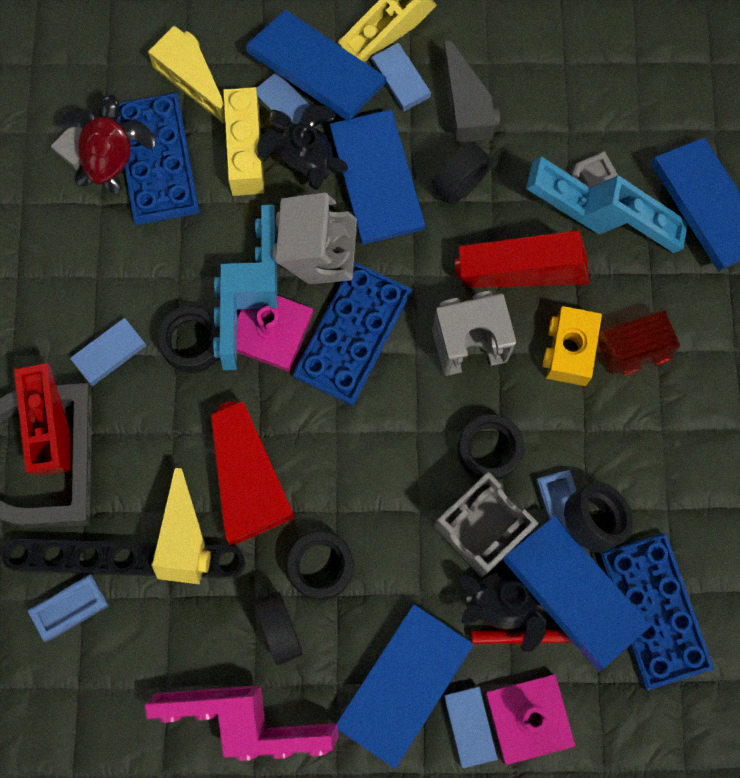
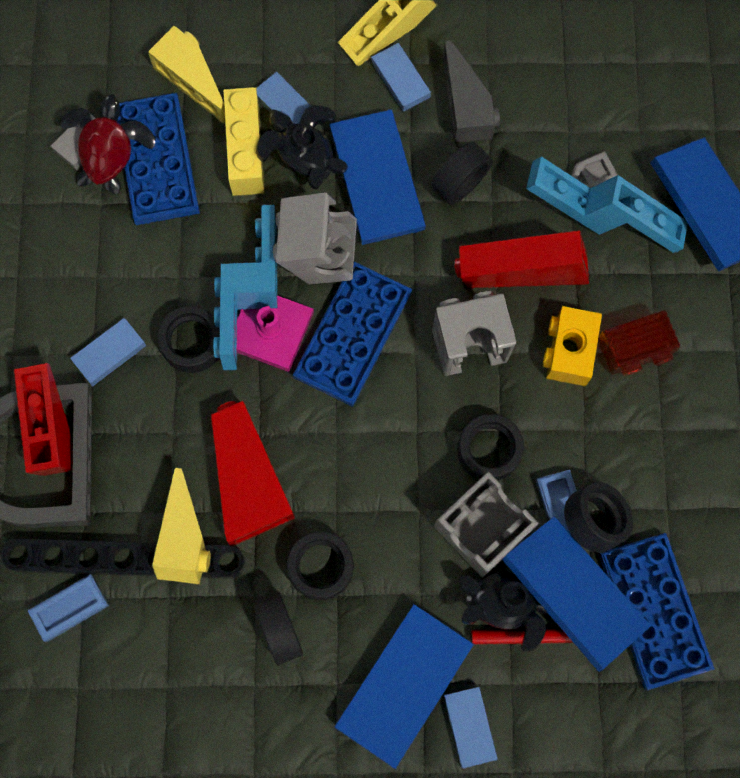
(243, 722): dark pink bracket -> none
(316, 65): blue tile -> none
(530, 719): dark pink tile -> none

